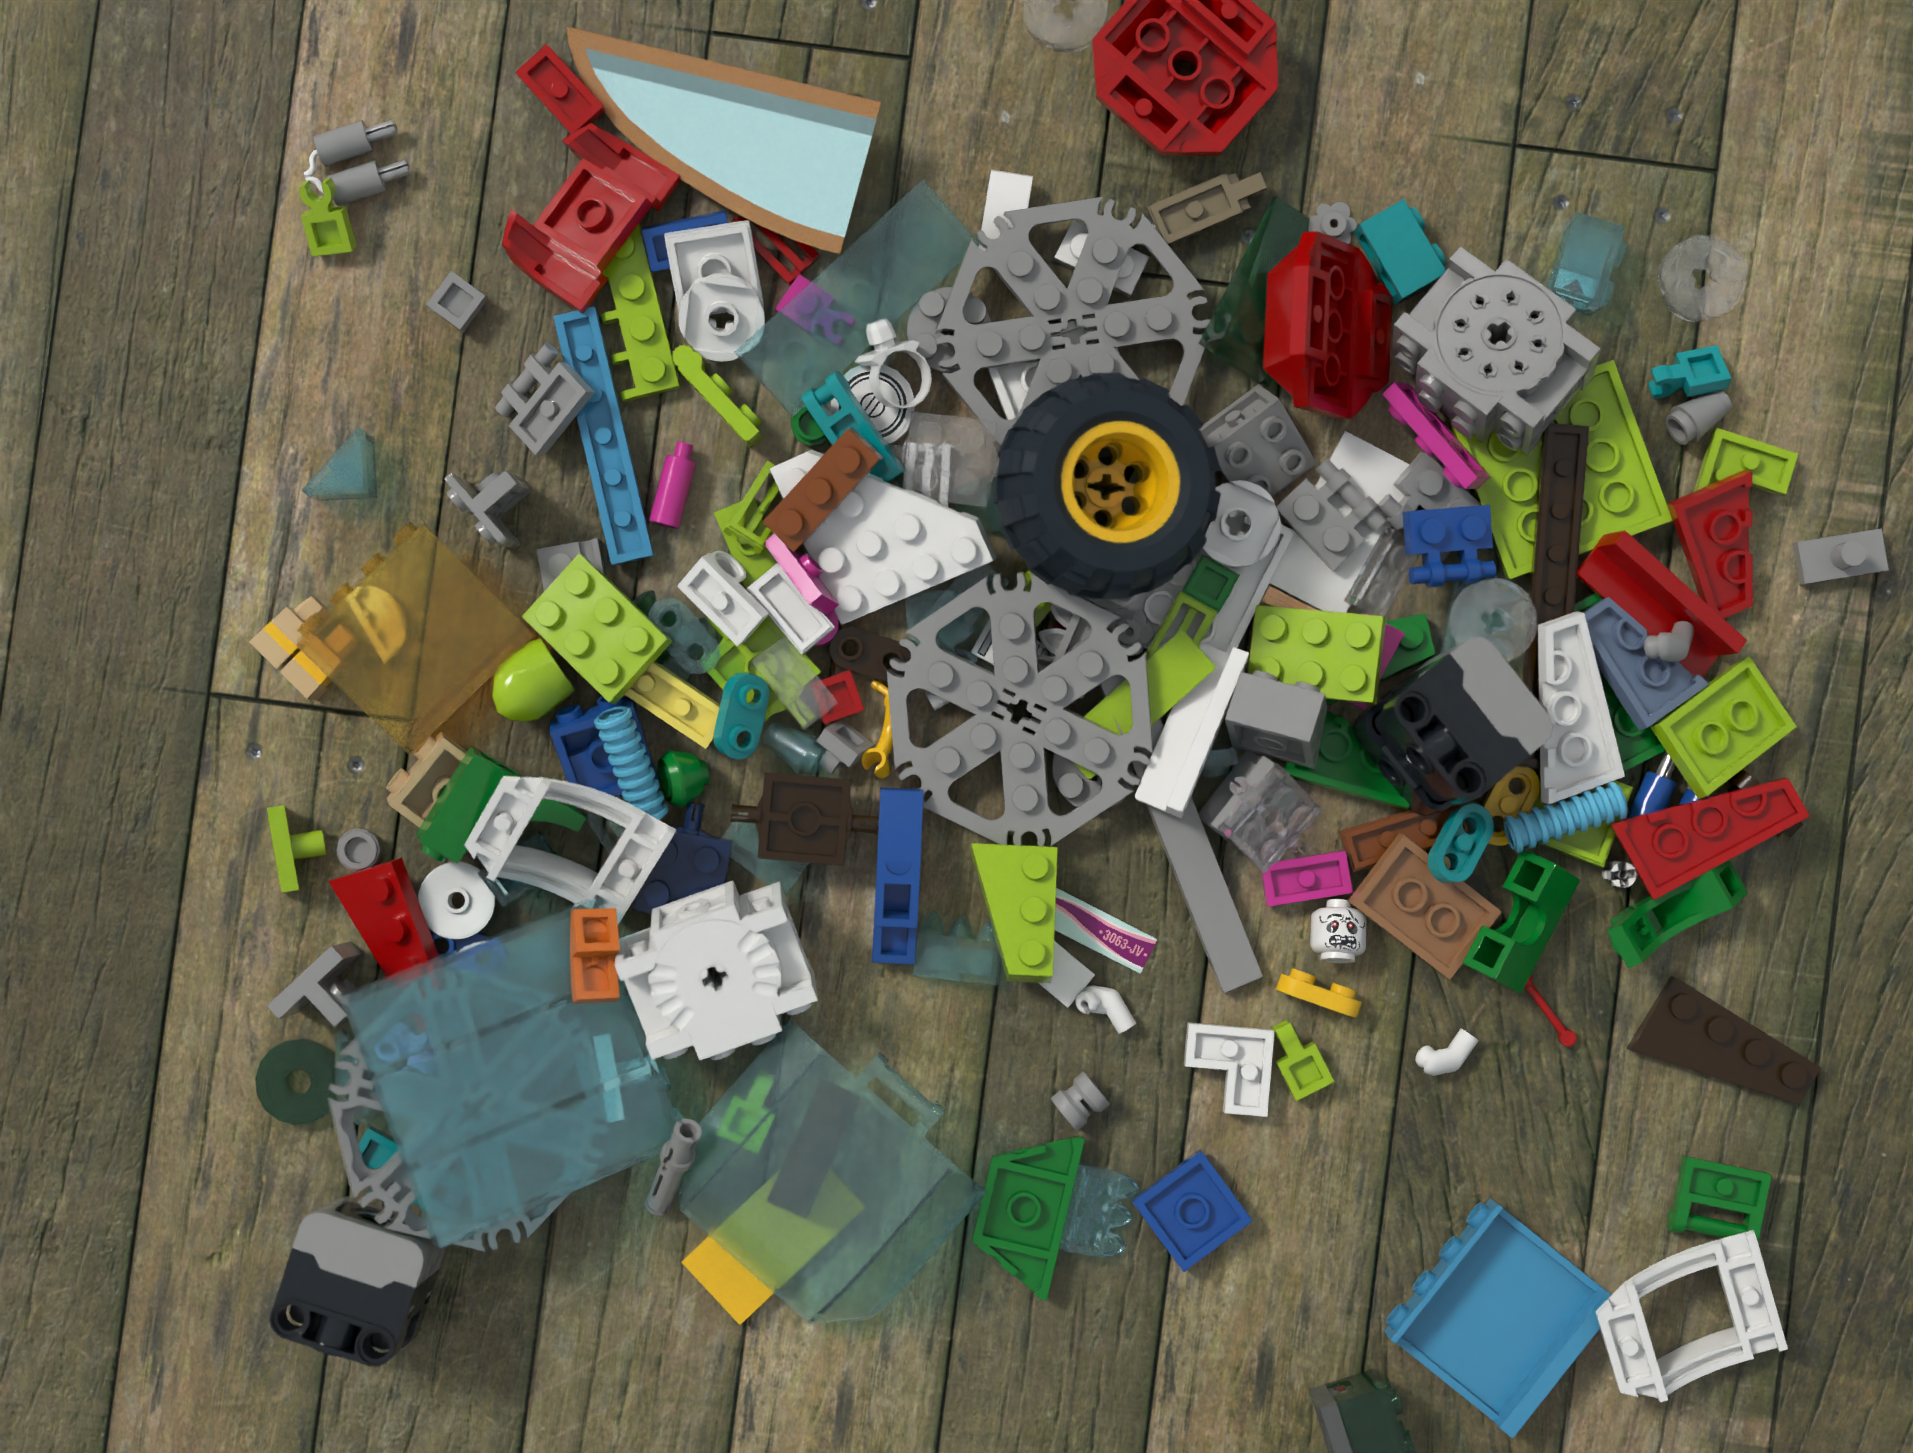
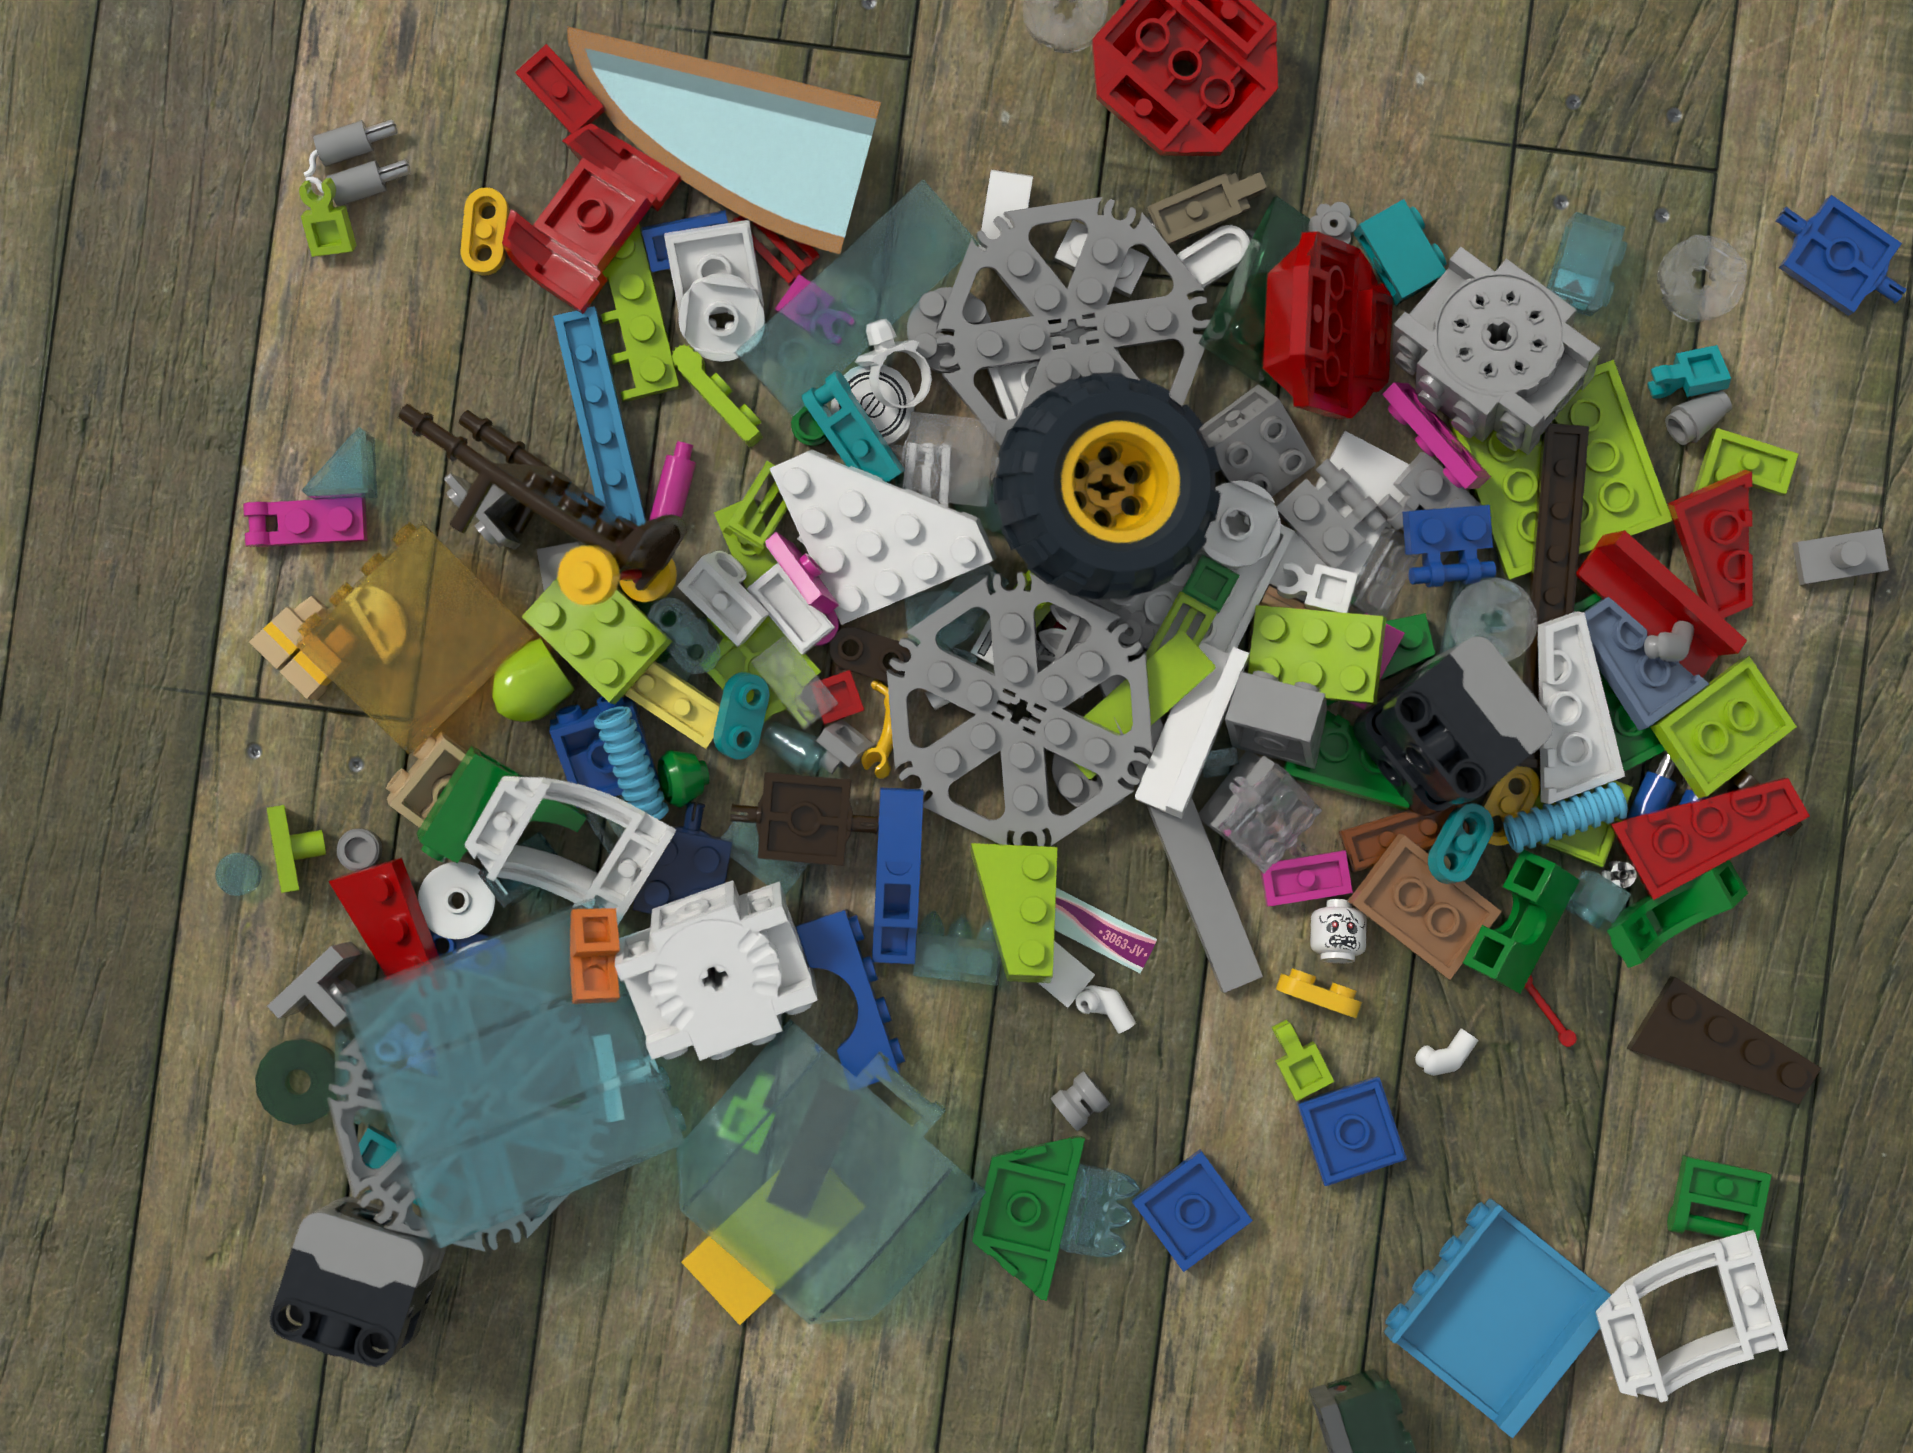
(238, 874): none -> clear light blue tile
(307, 522): none -> dark pink plate
(457, 301): light grey plate -> none
(484, 233): none -> yellow plate
(553, 404): light grey plate -> none
(614, 546): none -> dark brown piece
(676, 1158): light grey pin -> none
(822, 489): dark orange plate -> none
(834, 946): none -> blue arch
(1215, 254): none -> white tile
(1243, 1054): white plate -> none
(1325, 590): none -> white plate
(1351, 1131): none -> blue plate
(1597, 899): none -> clear light blue brick
(1840, 255): none -> blue plate

